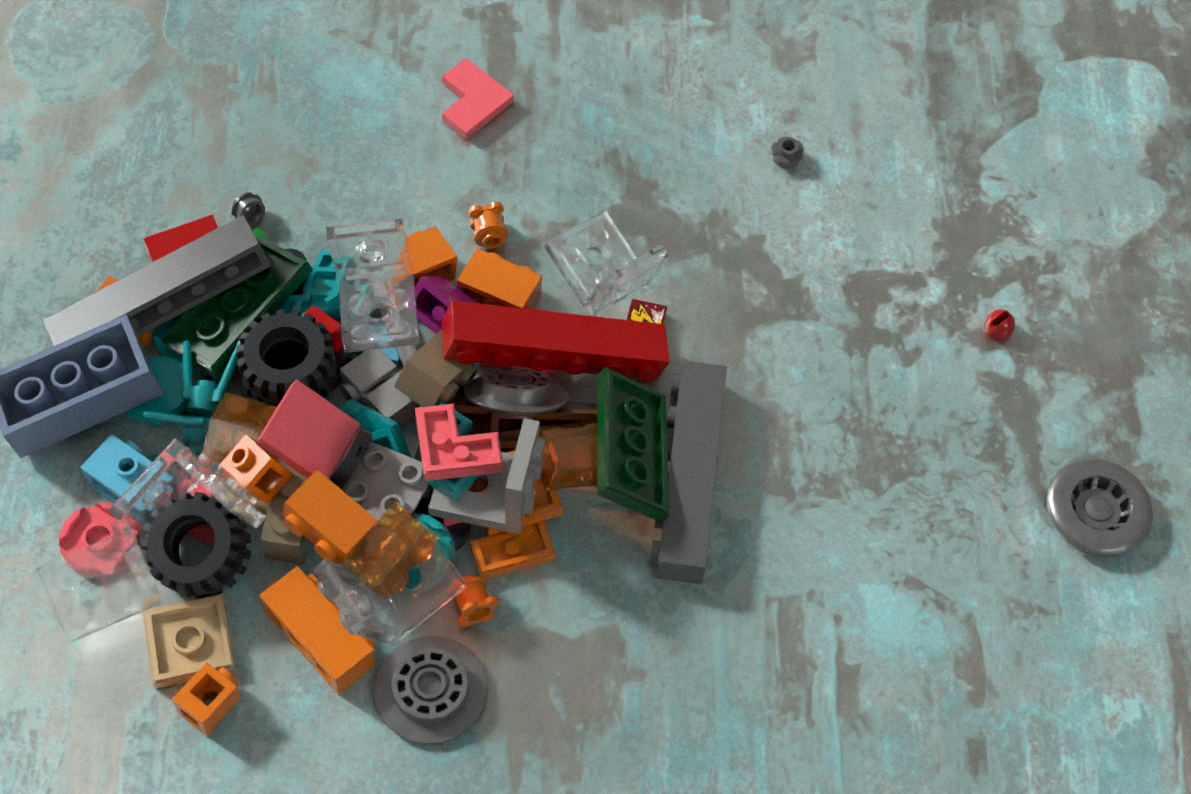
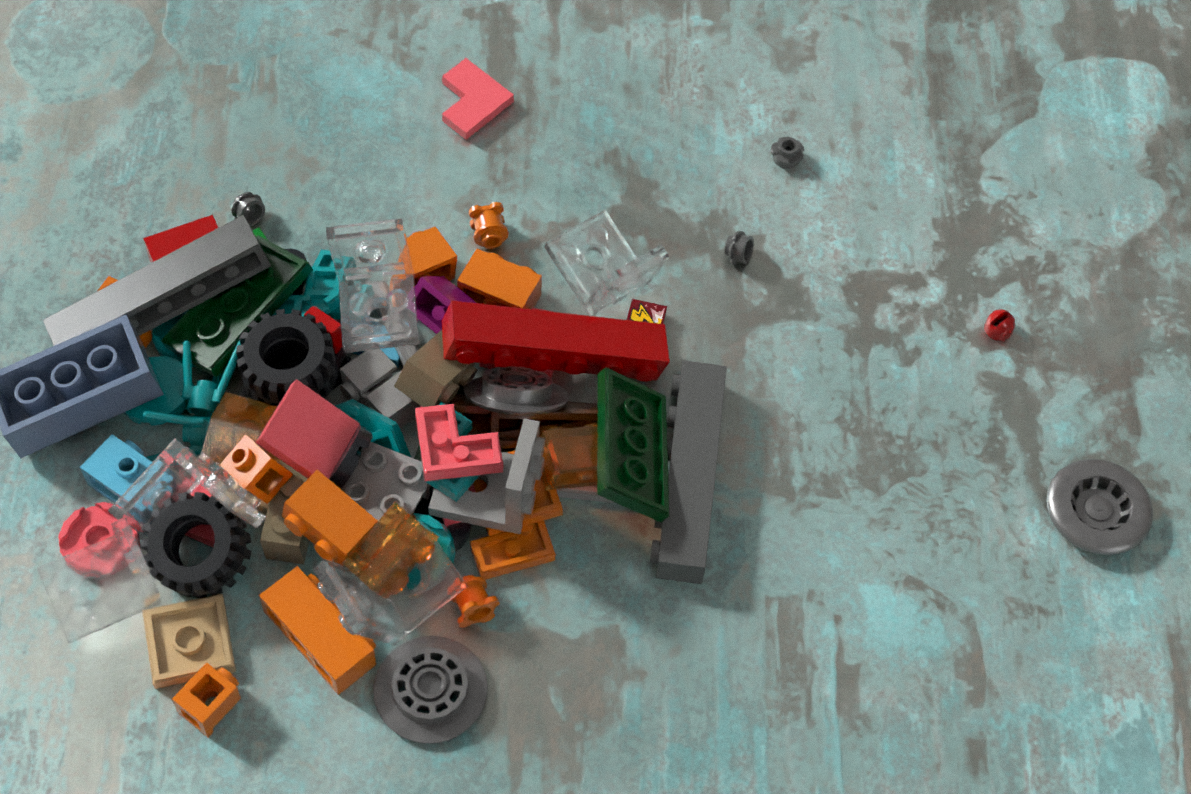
(739, 247): none -> dark grey plate

